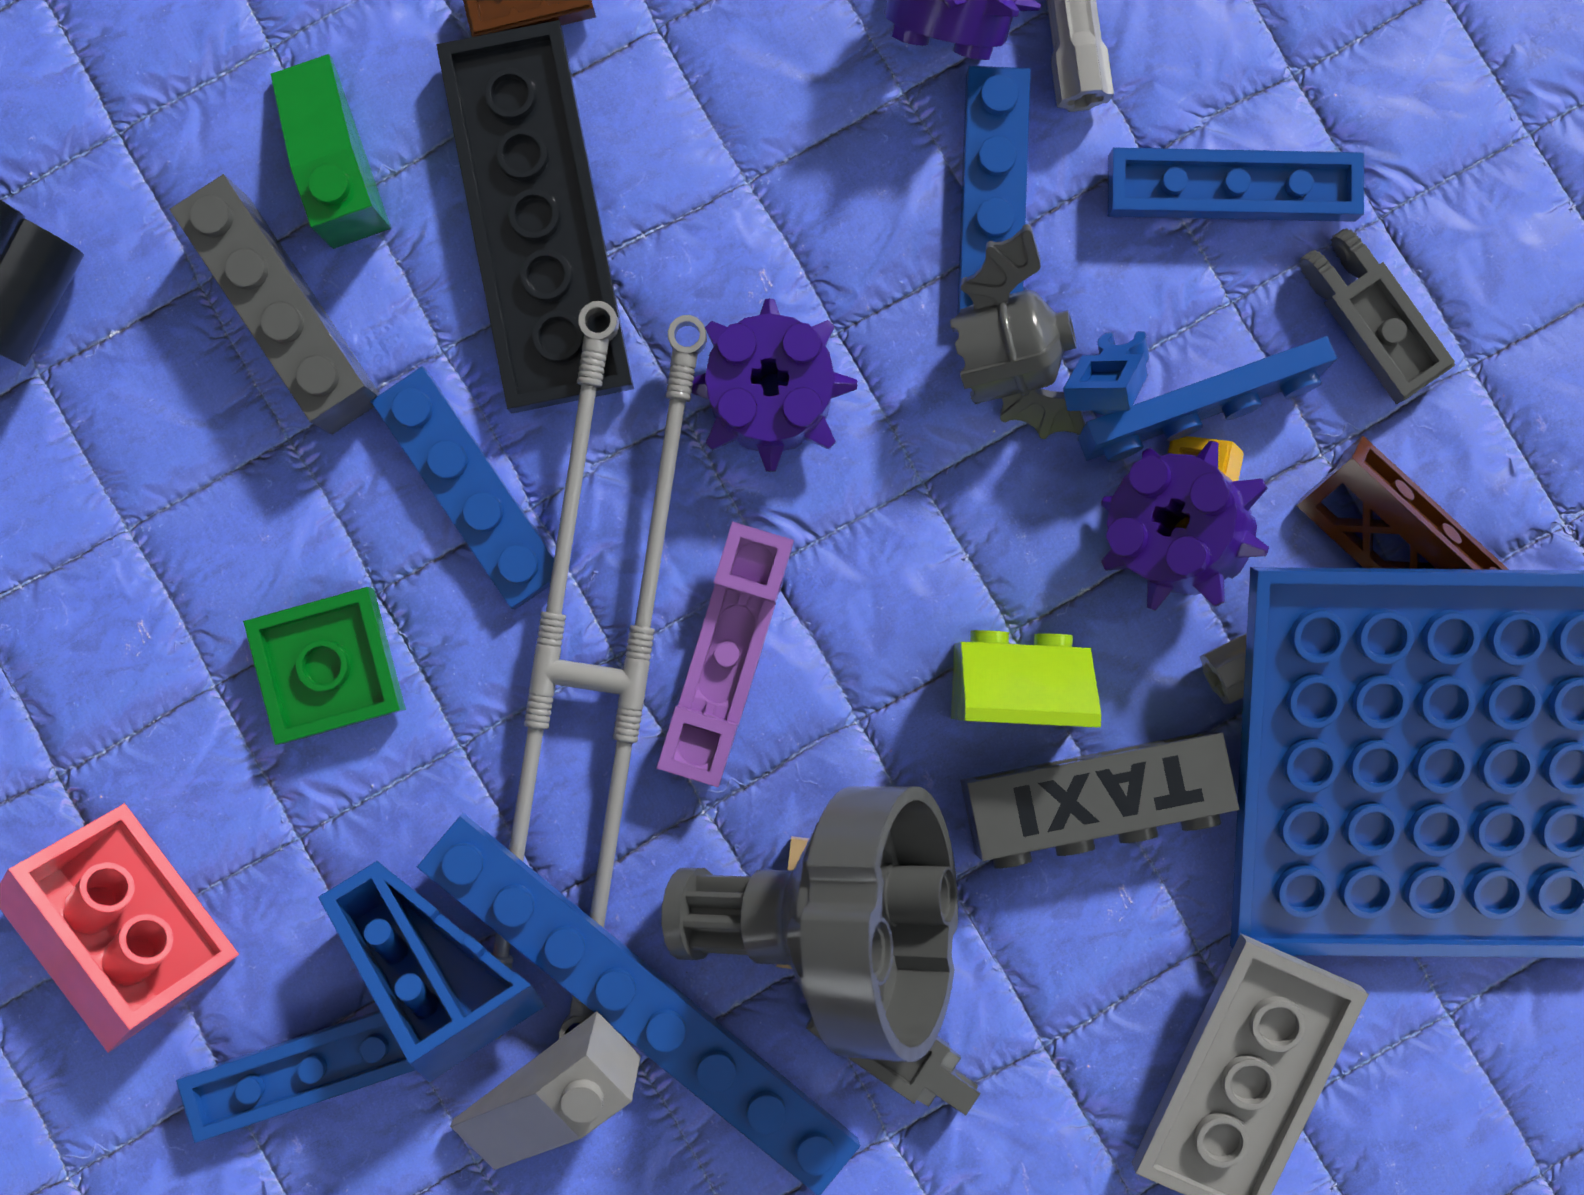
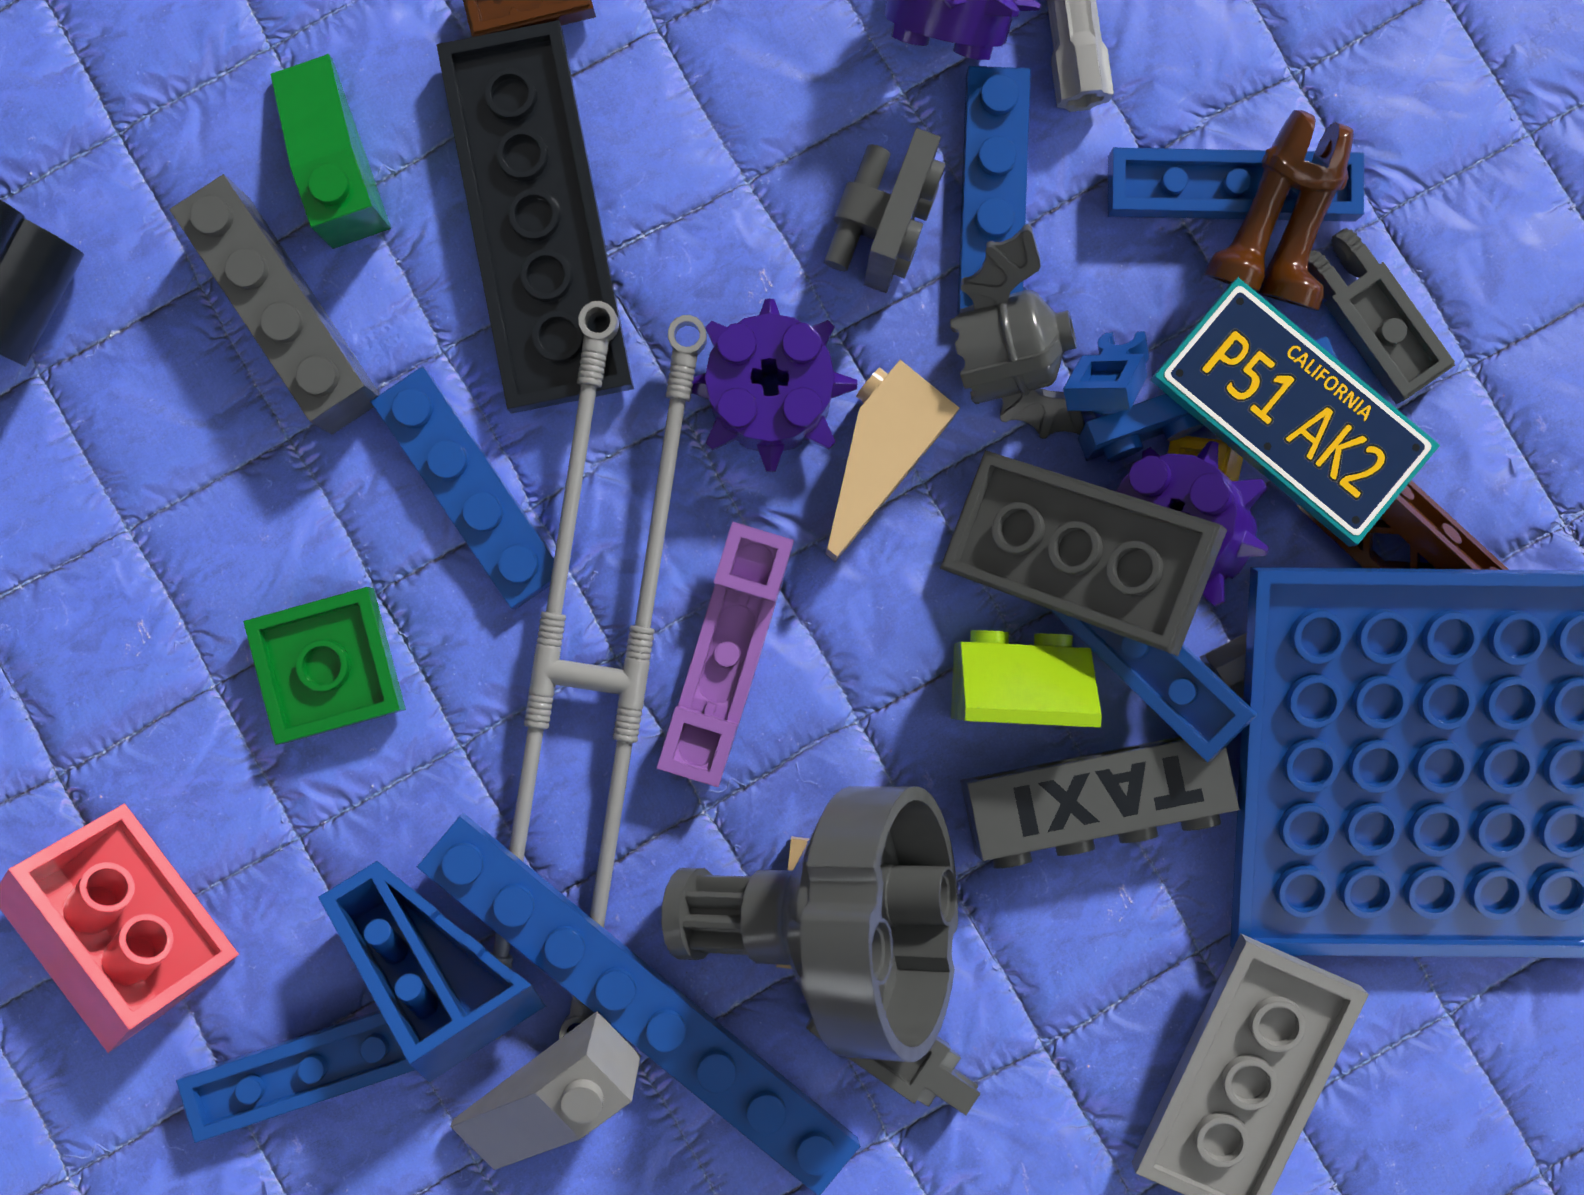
(887, 216): none -> dark grey plate
(890, 435): none -> tan slope
(1084, 551): none -> dark grey tile
(1174, 686): none -> blue plate
(1295, 412): none -> tile
(1318, 182): none -> reddish brown piece

